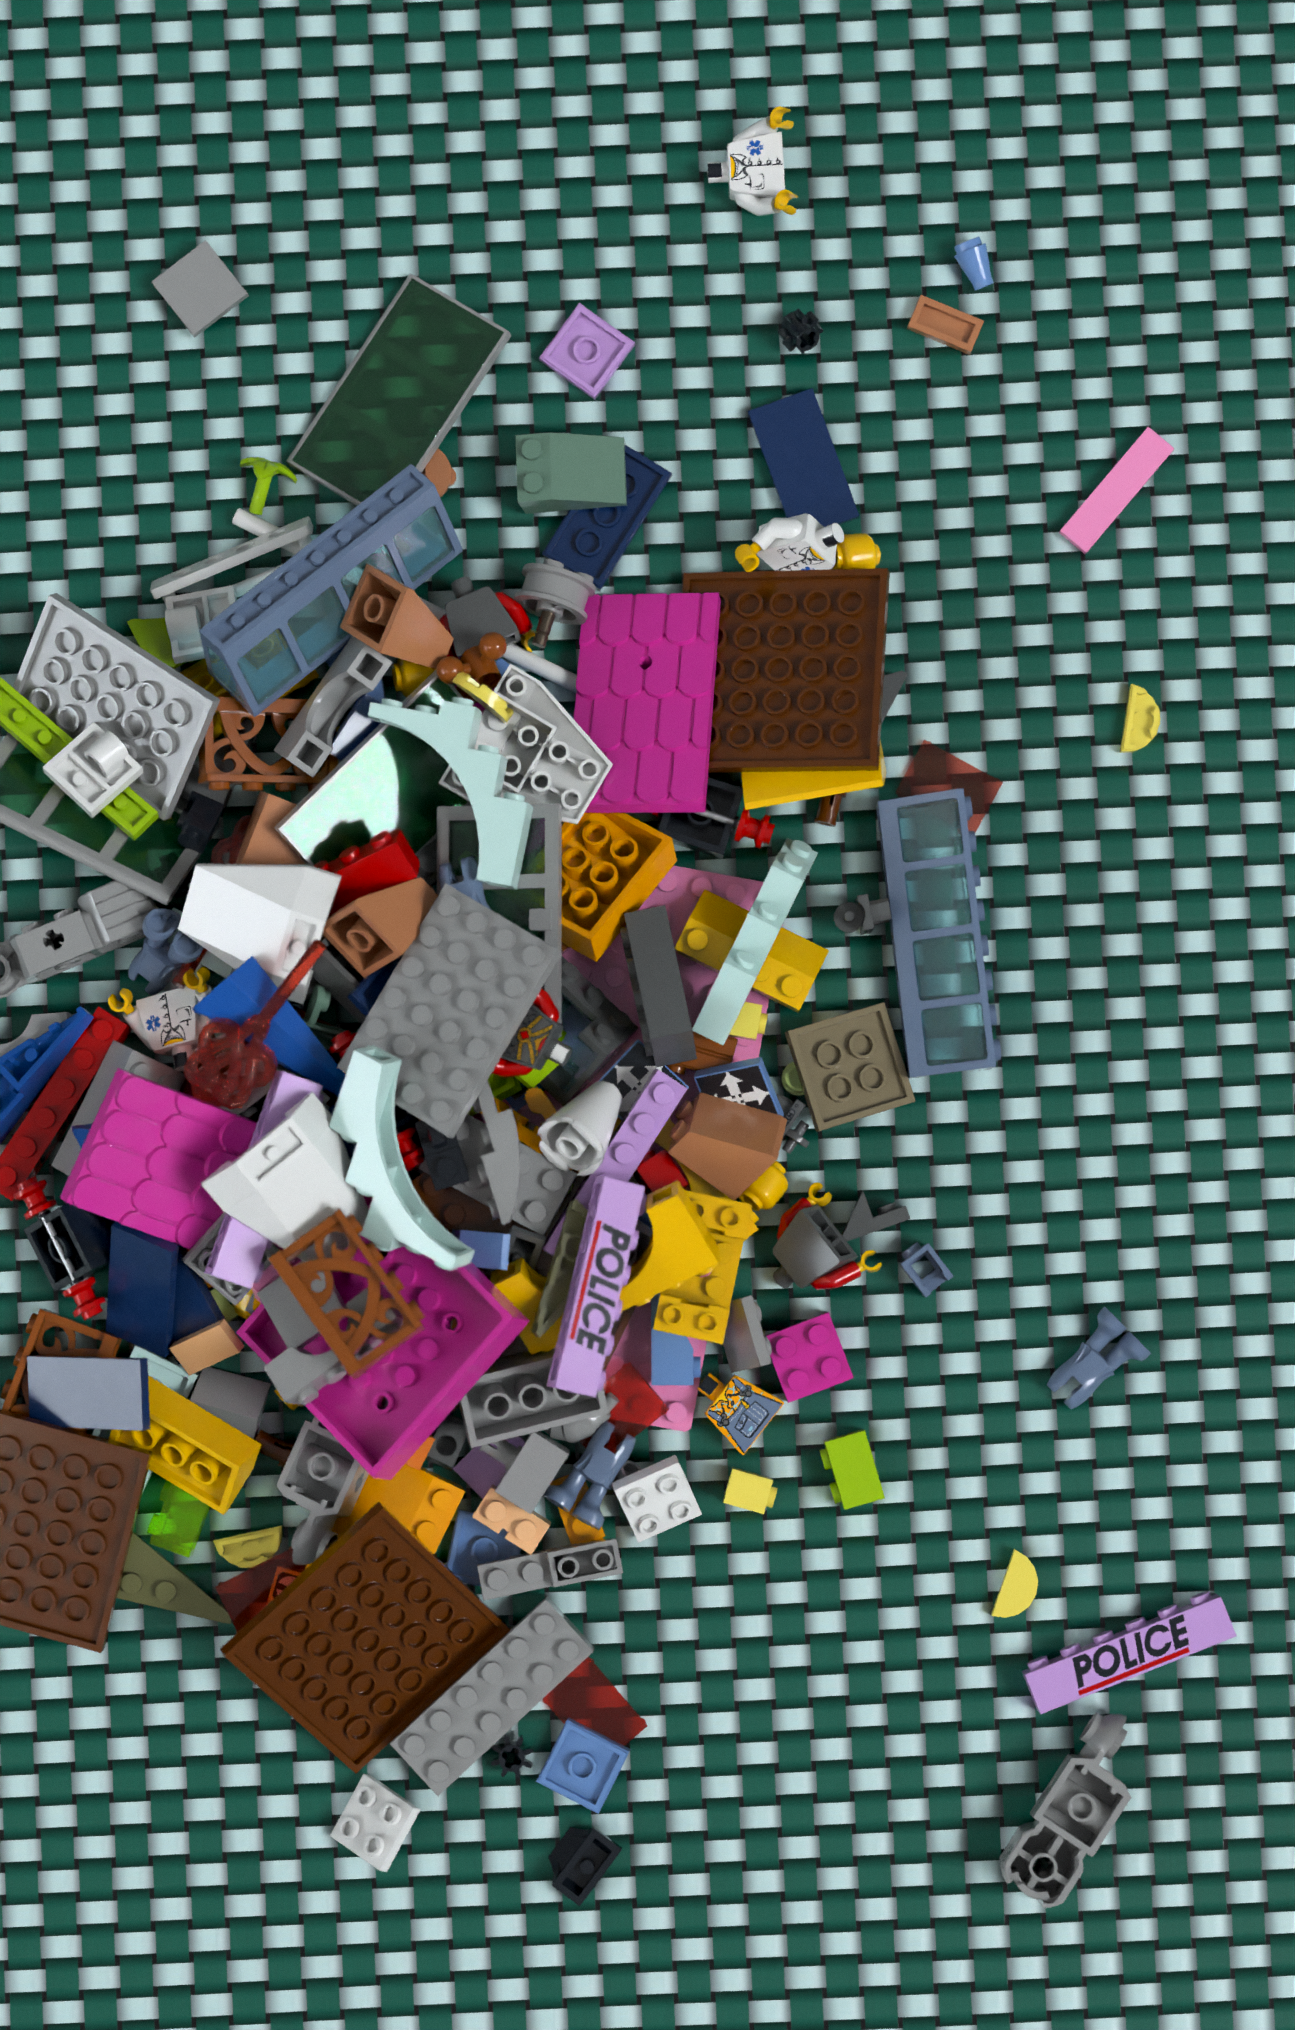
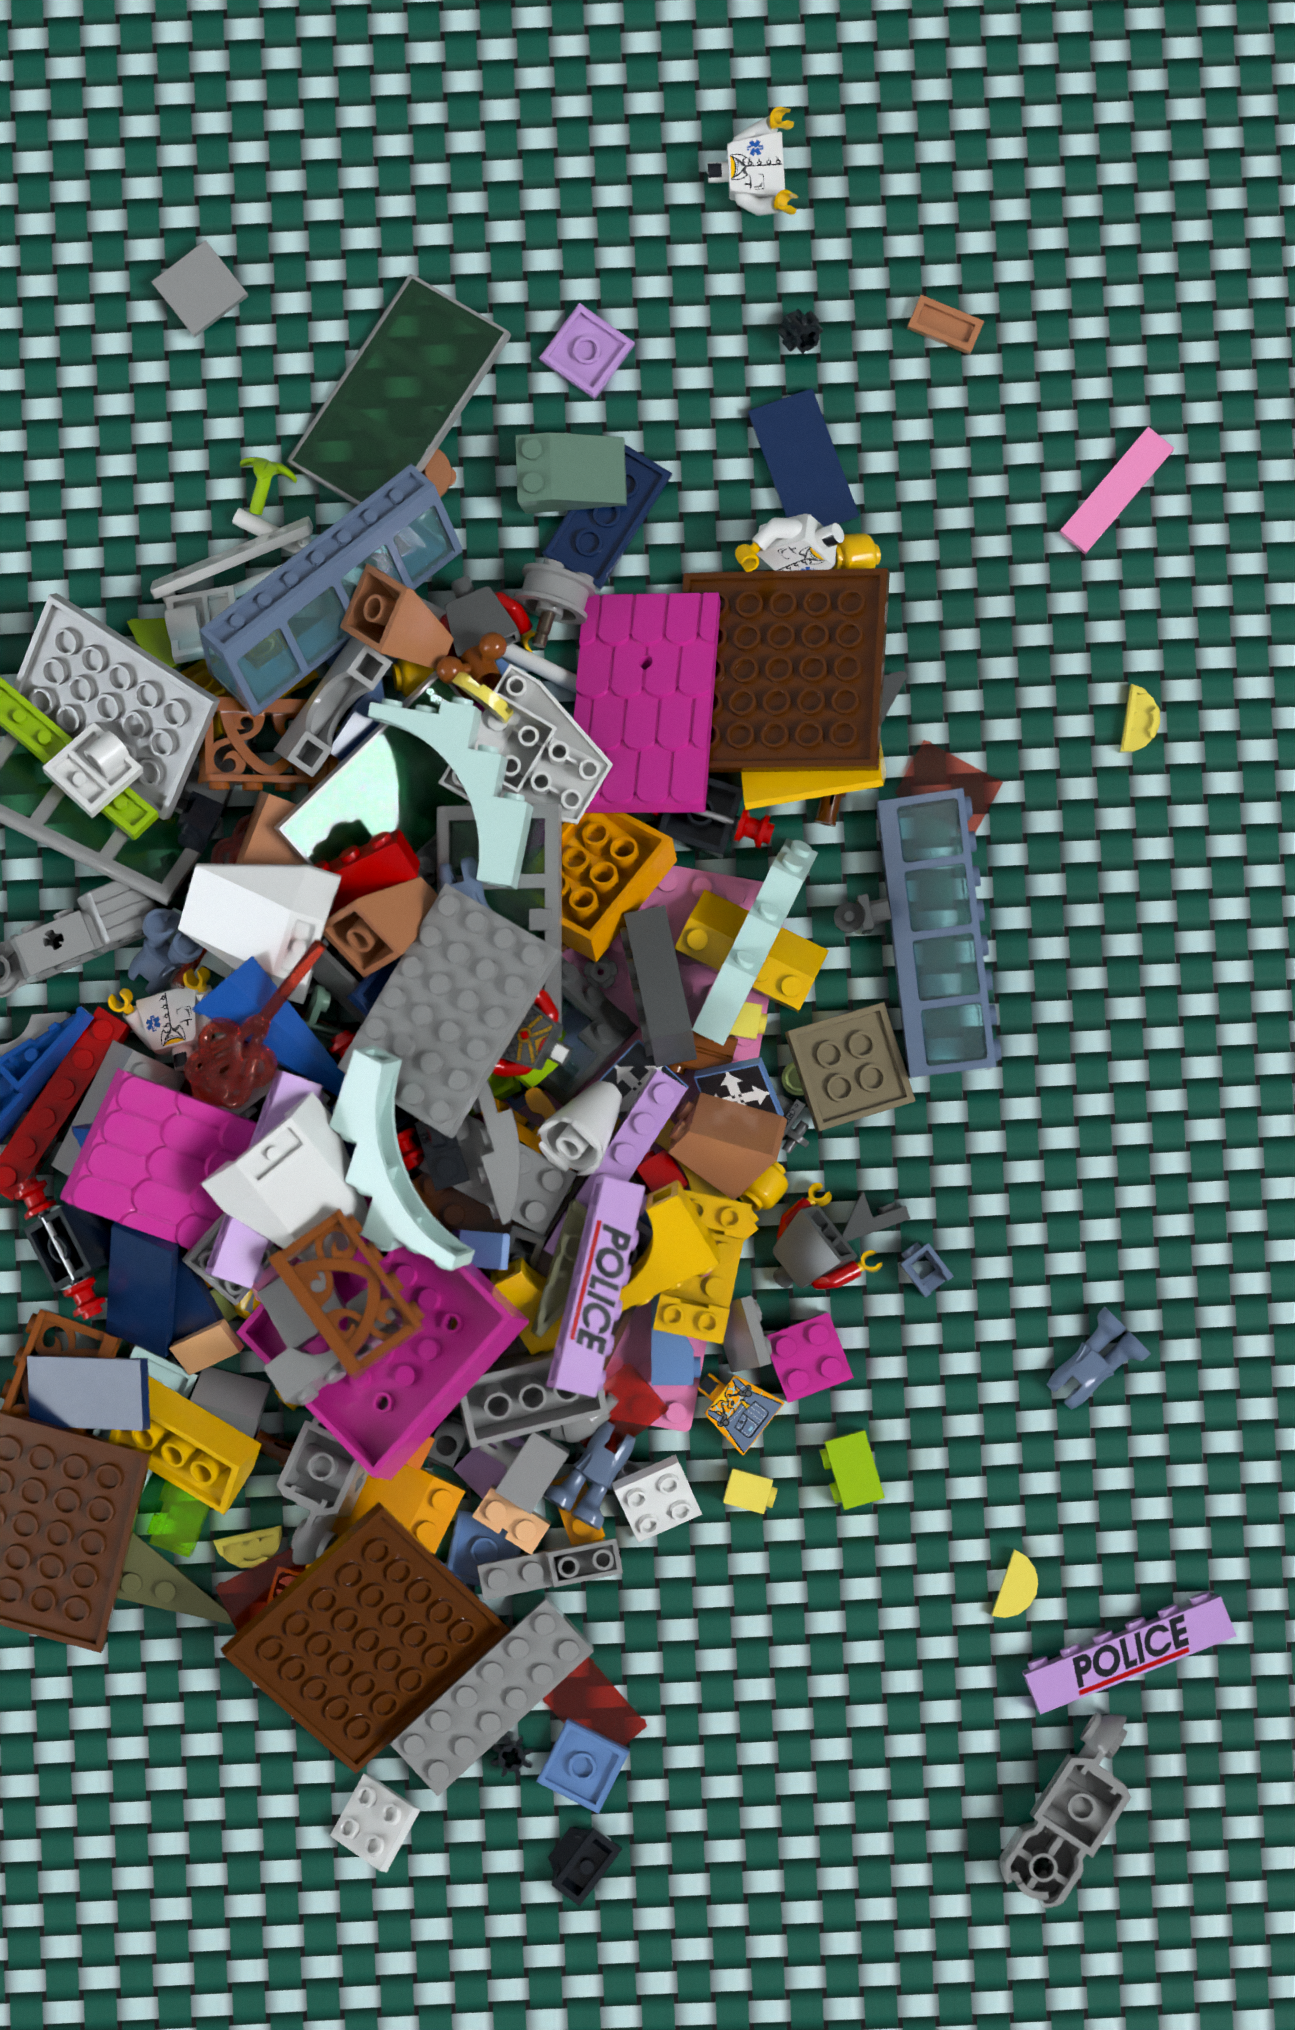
(605, 980): none -> light grey plate
(974, 262): medium blue cone -> none

